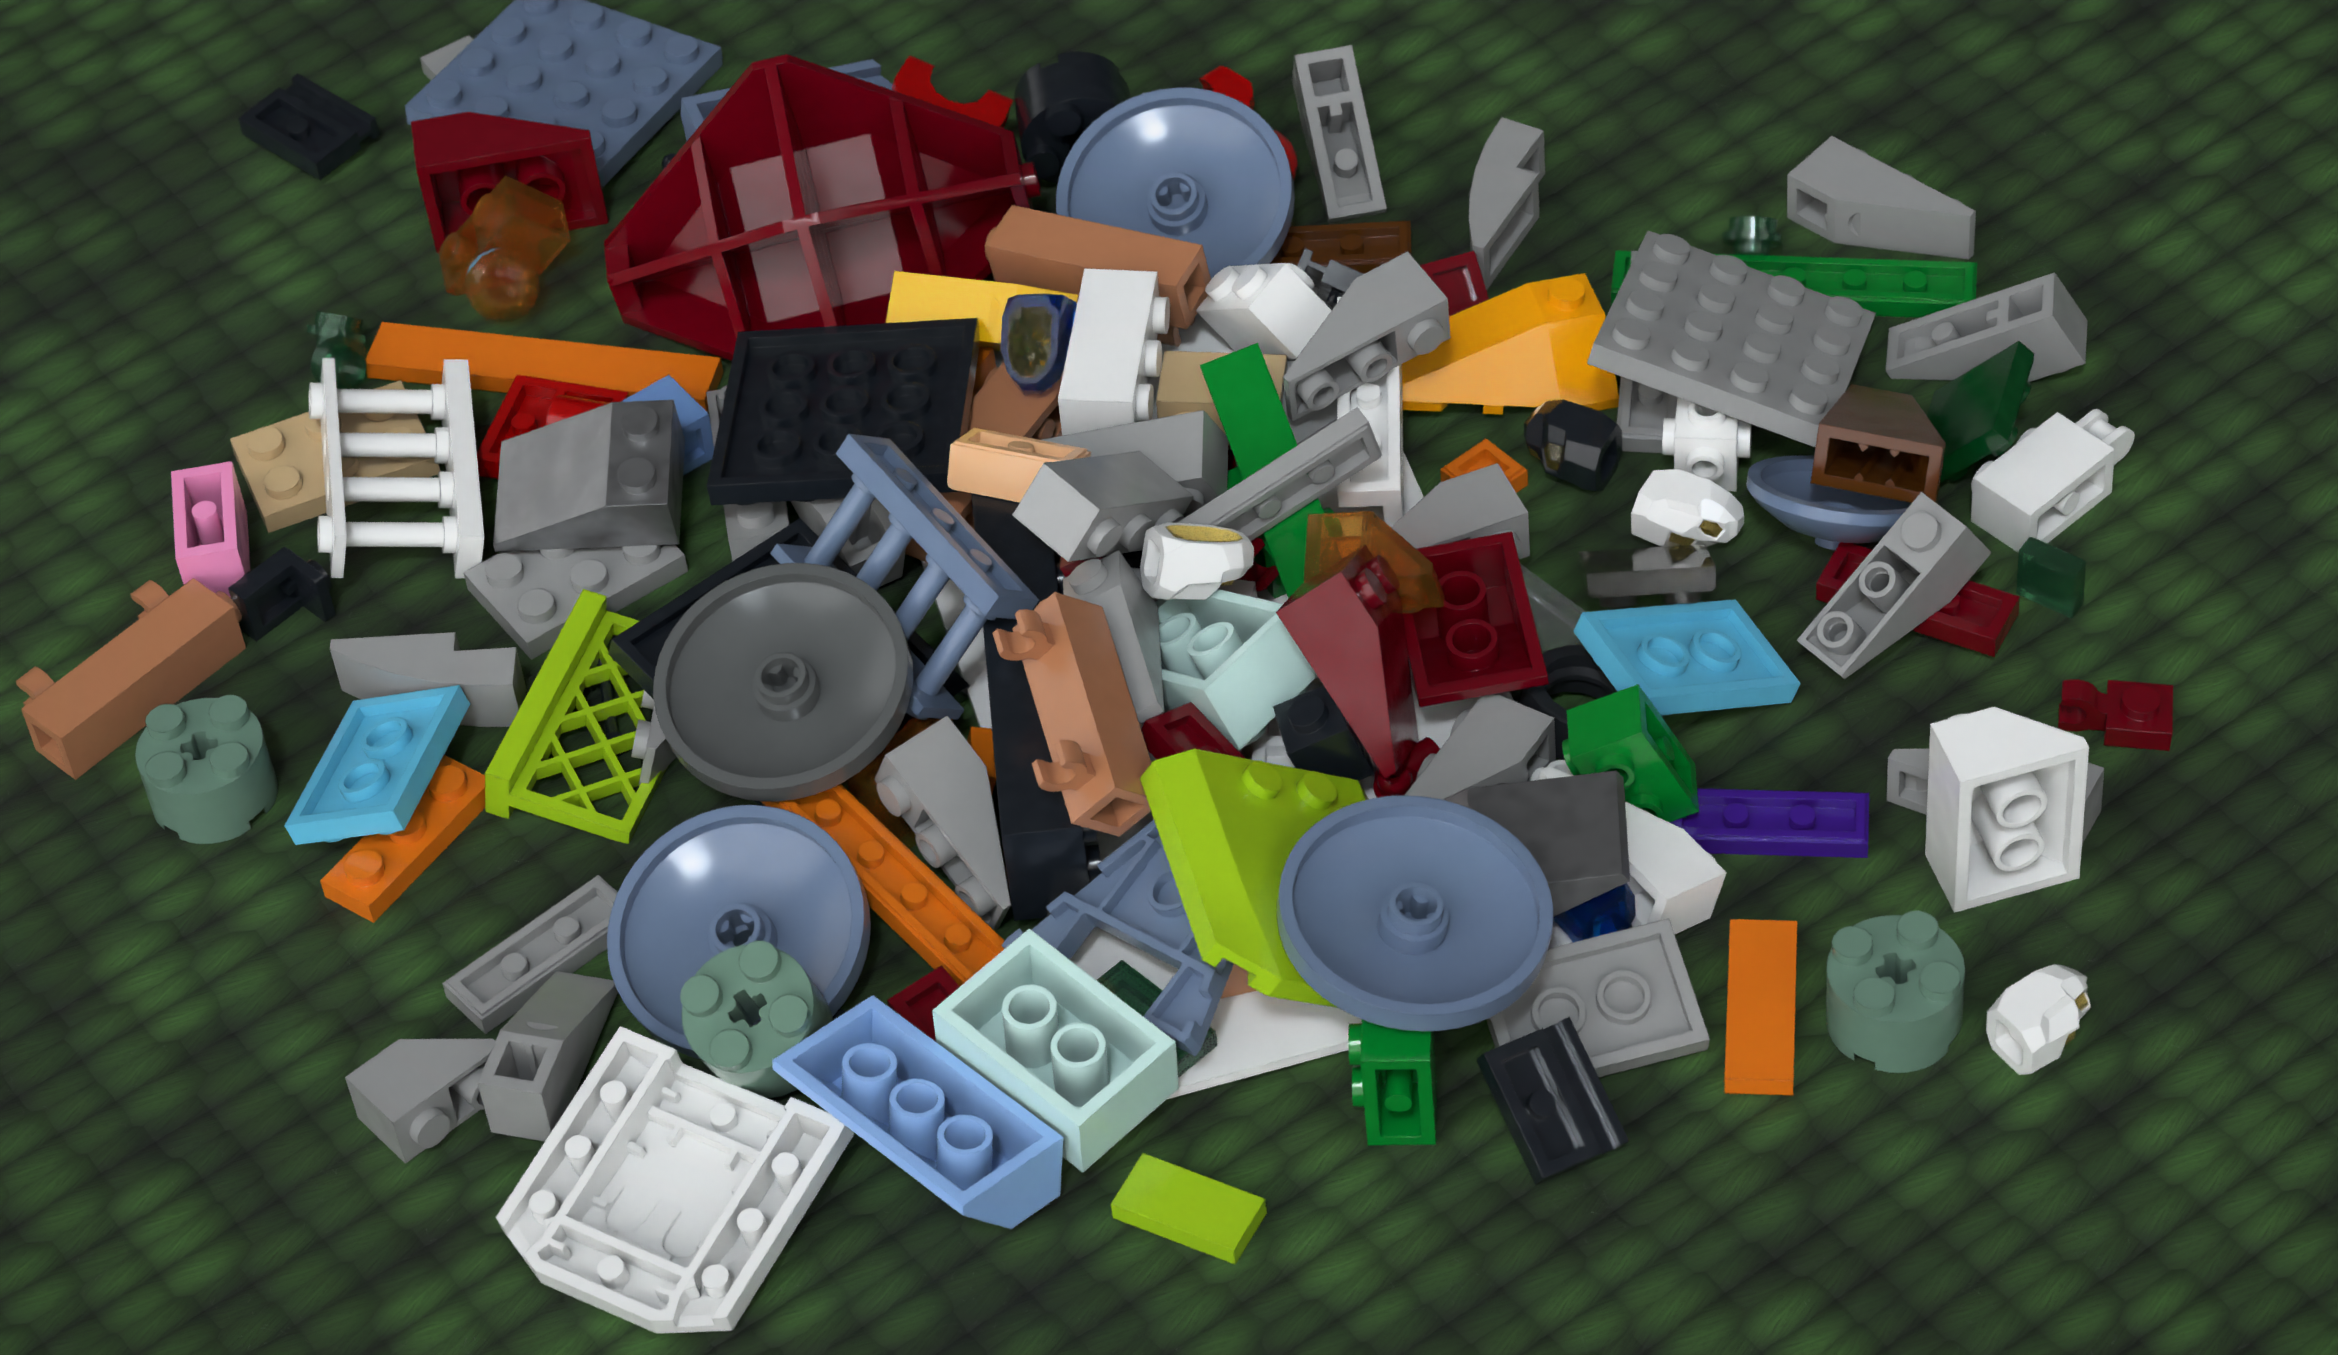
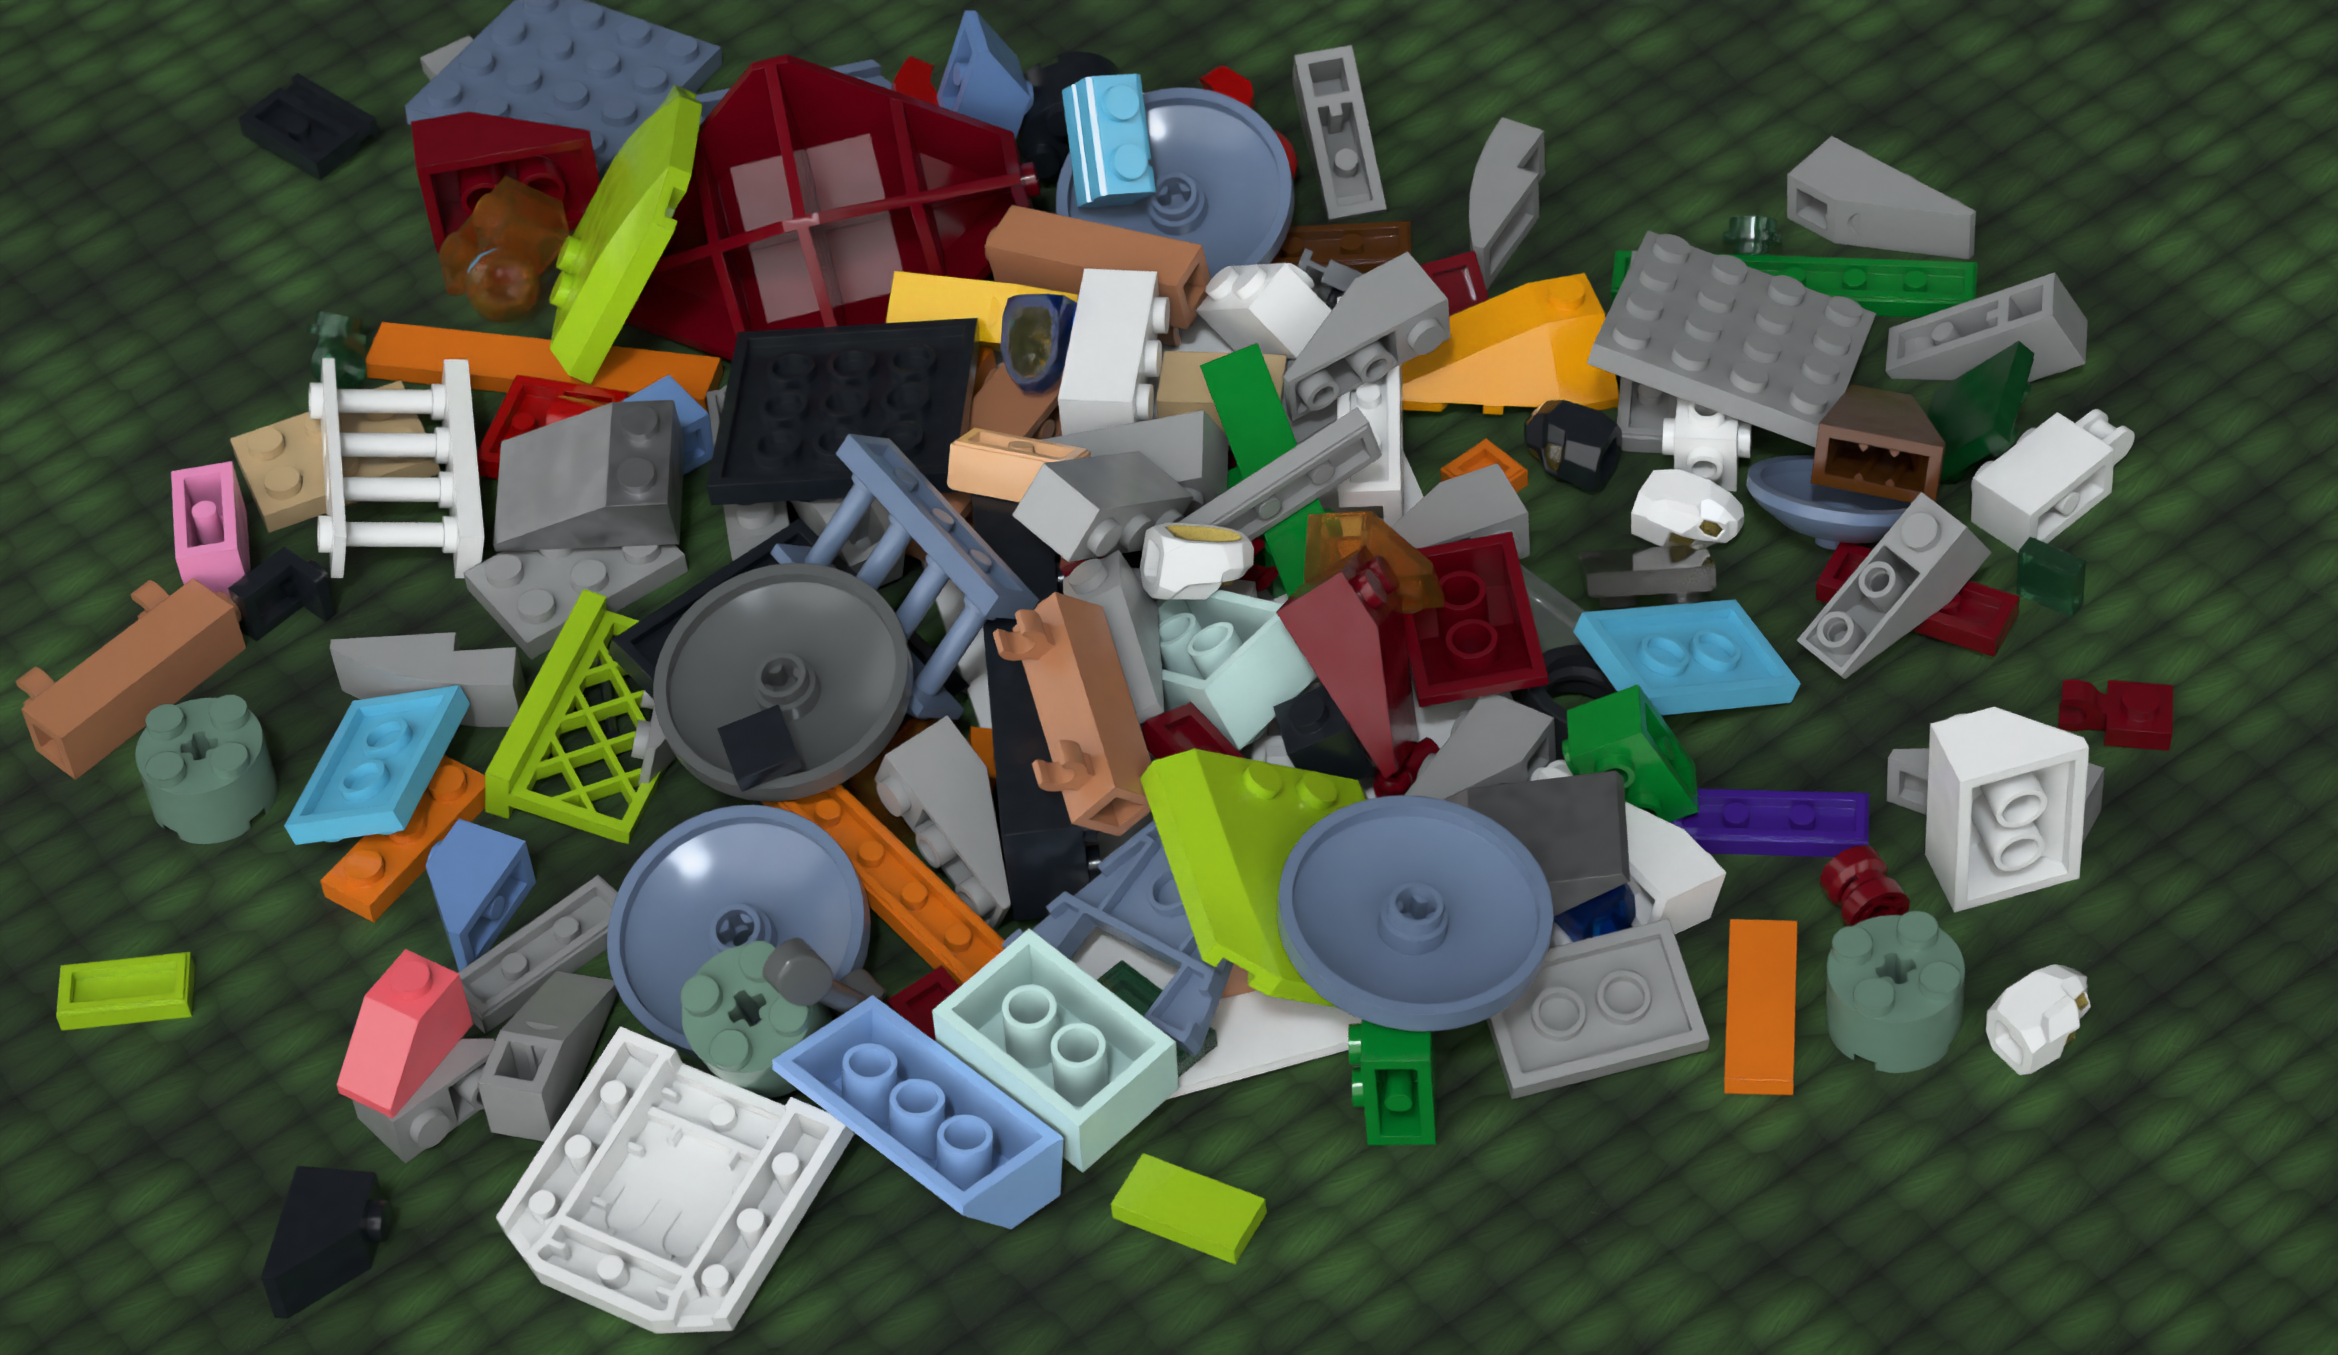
(125, 991): none -> lime tile
(324, 1236): none -> black slope
(403, 1032): none -> coral slope
(478, 886): none -> medium blue slope
(622, 235): none -> lime wedge
(760, 748): none -> black tile
(806, 979): none -> dark grey bar
(985, 77): none -> medium blue slope
(1108, 140): none -> medium azure brick
(1552, 1100): black plate -> none
(1860, 886): none -> dark red wheel

